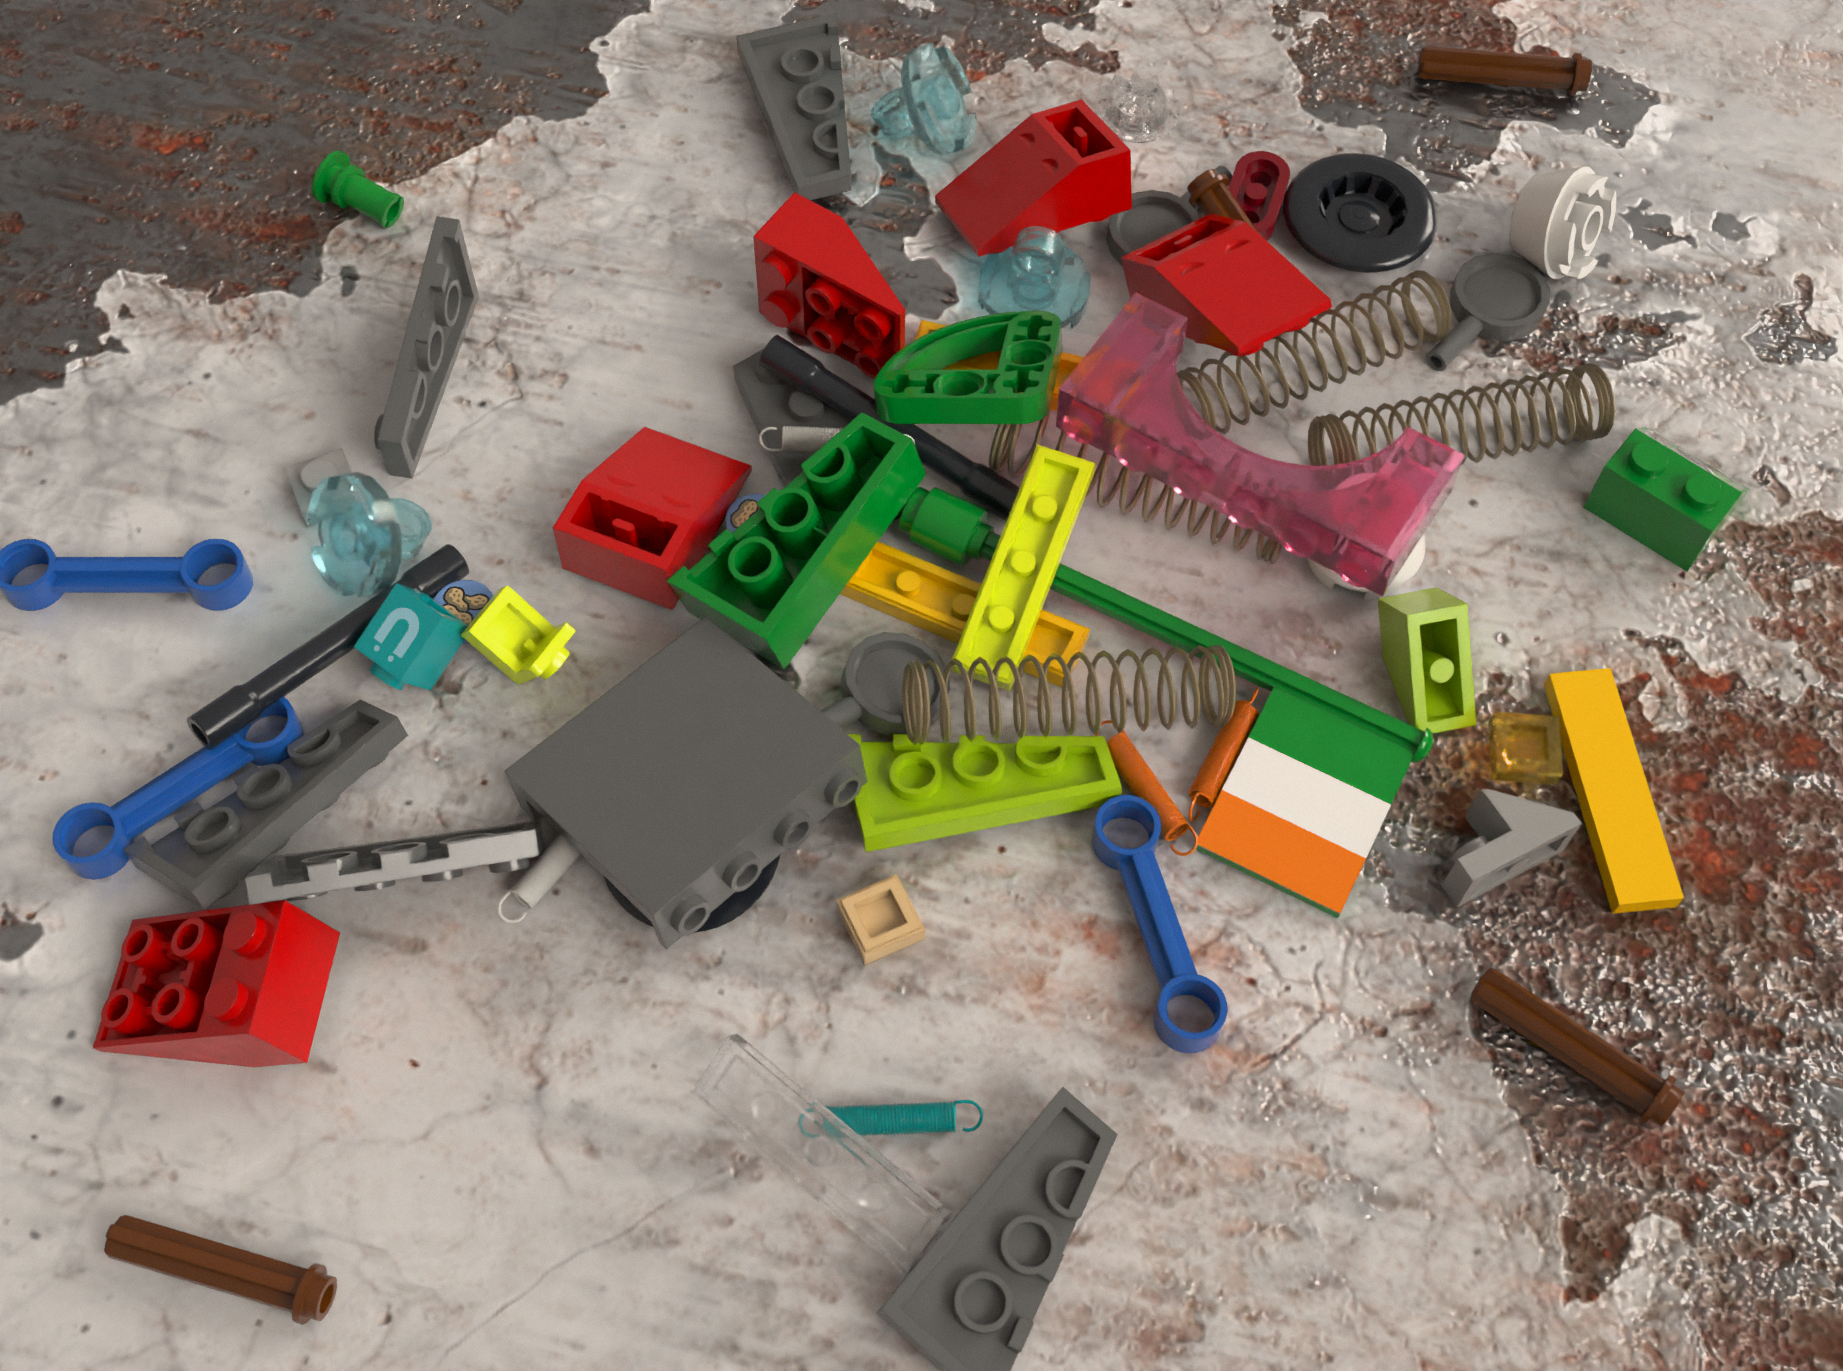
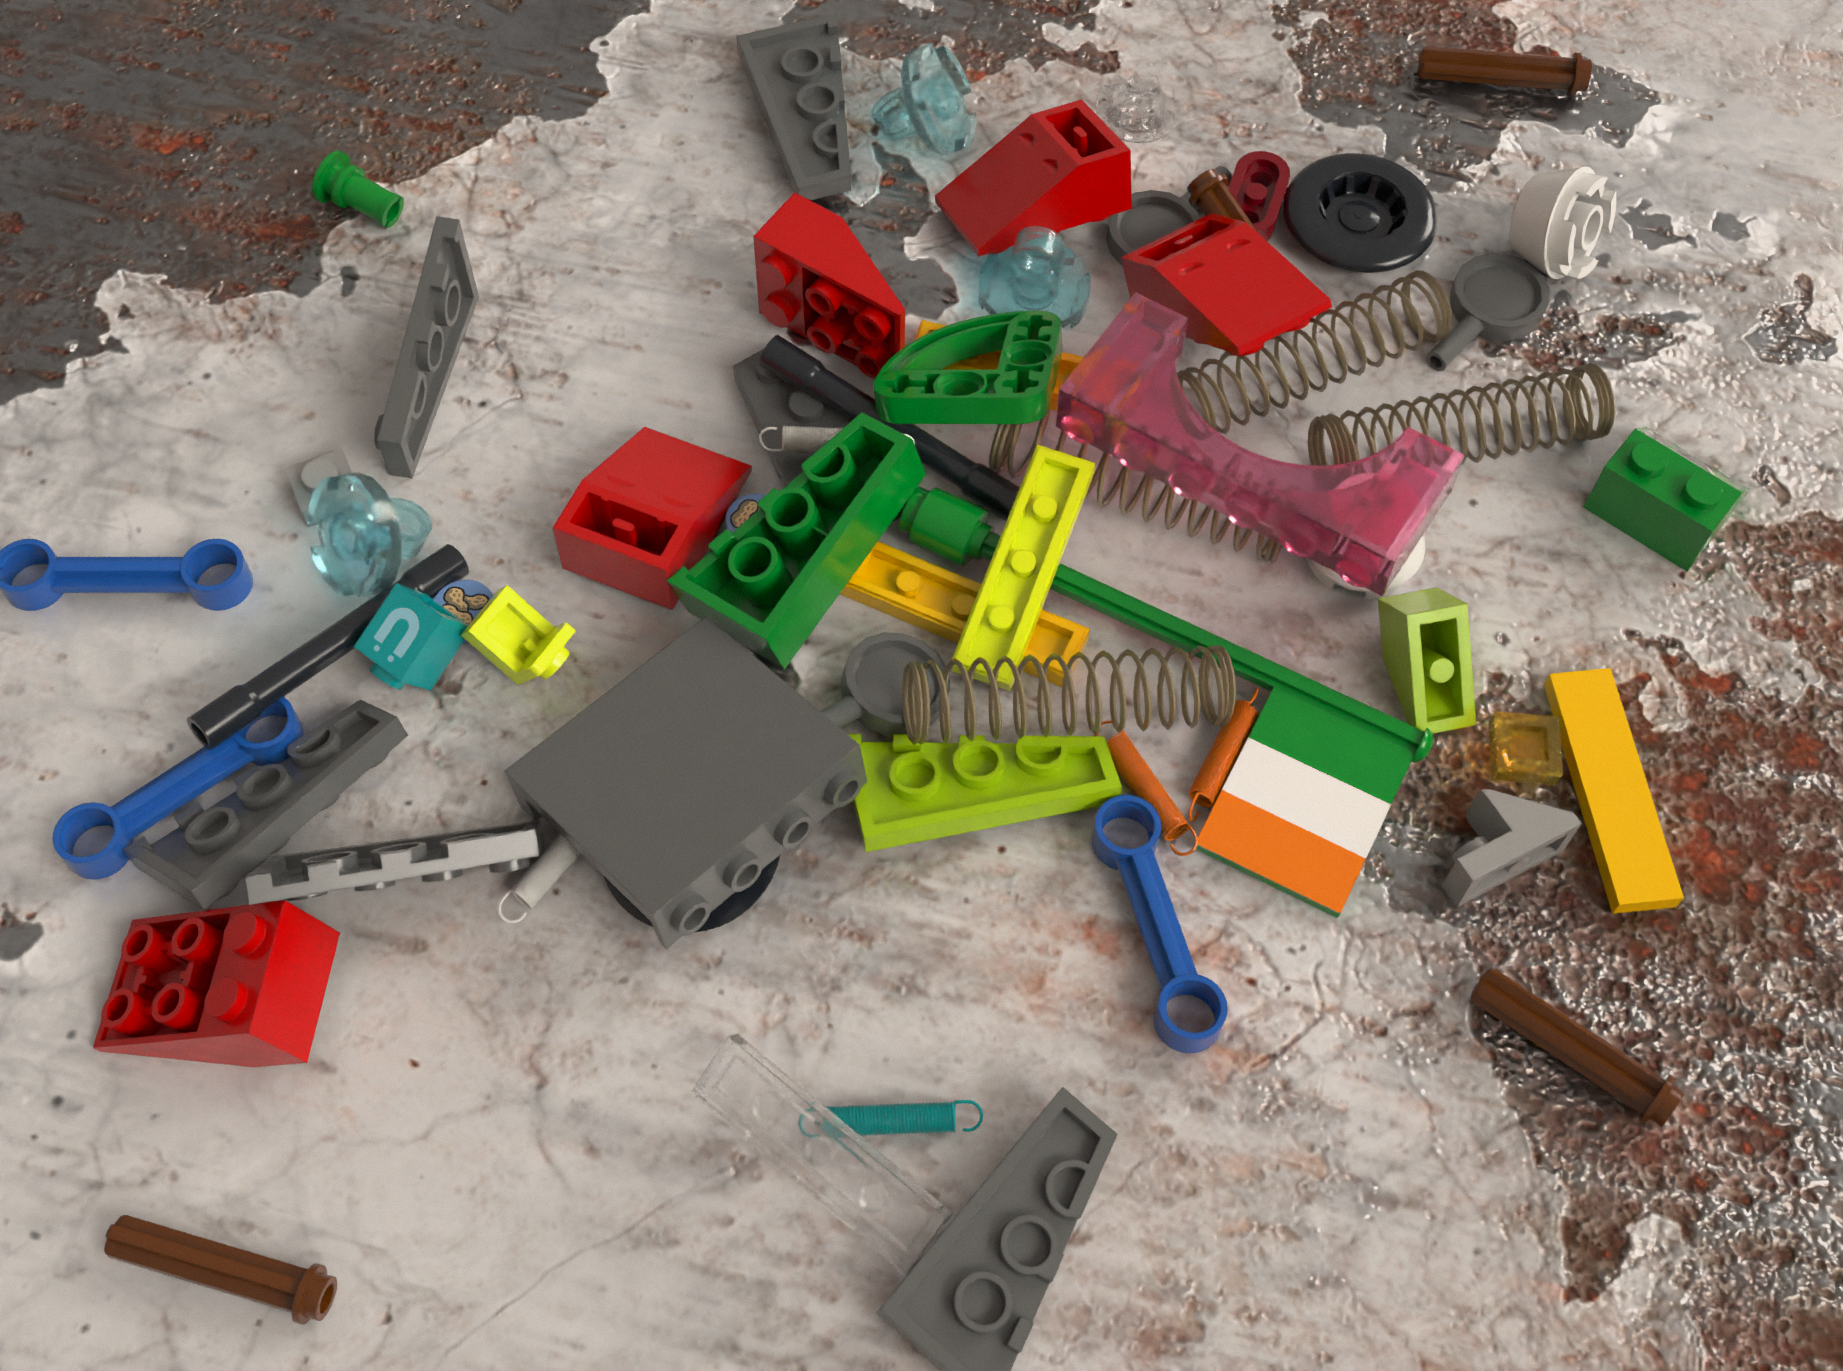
(880, 919): tan tile -> none

